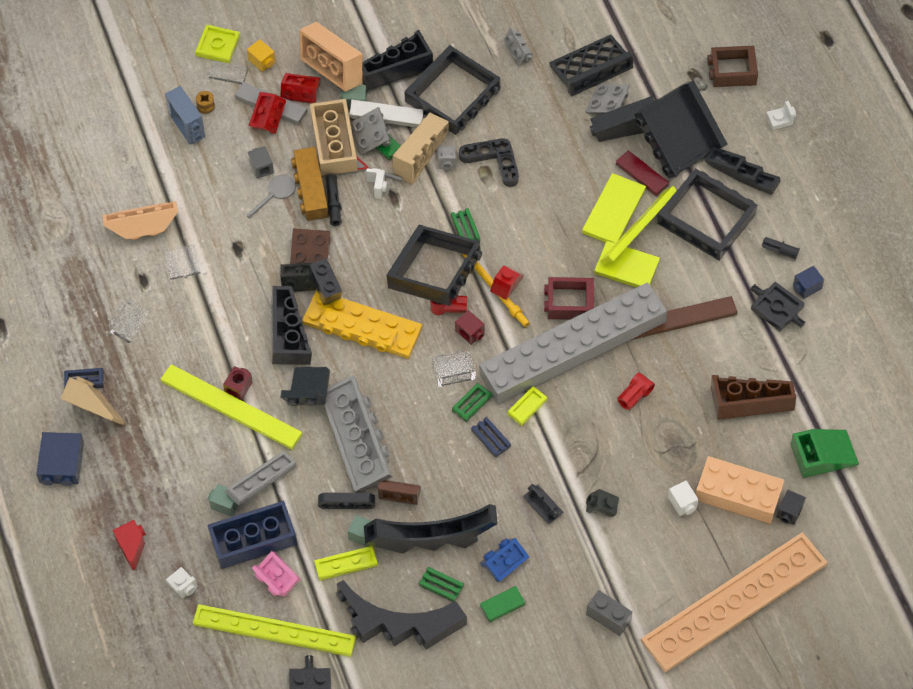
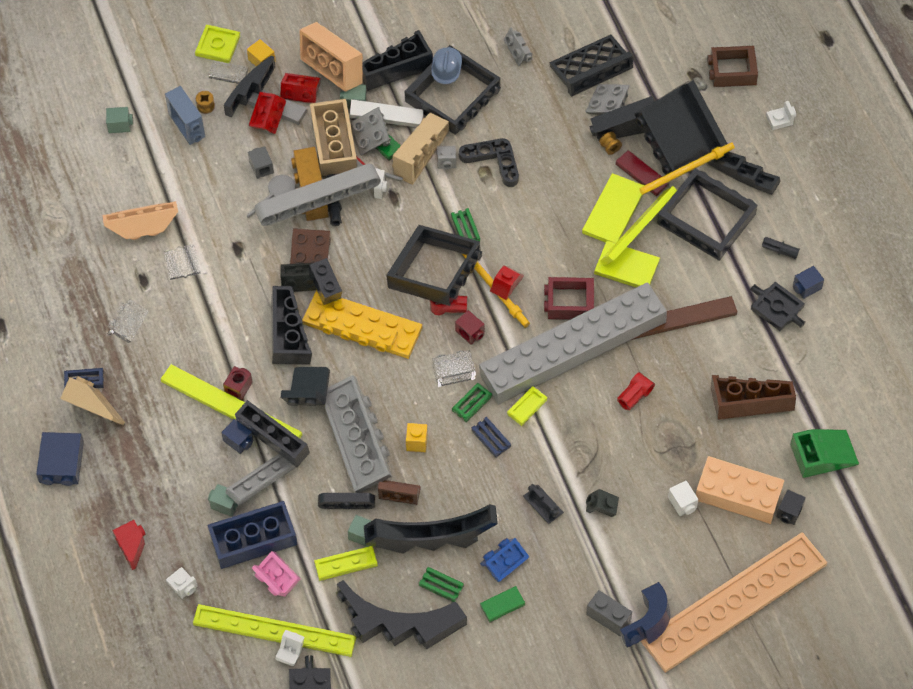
(118, 119): none -> sand green brick
(237, 436): none -> dark blue brick
(252, 83): none -> black slope
(272, 433): none -> black brick
(290, 648): none -> white bracket
(317, 194): none -> light grey beam
(416, 437): none -> yellow brick
(446, 65): none -> sand blue piece
(610, 143): none -> pearl gold wheel
(654, 621): none -> dark blue arch
(716, 153): none -> yellow bar

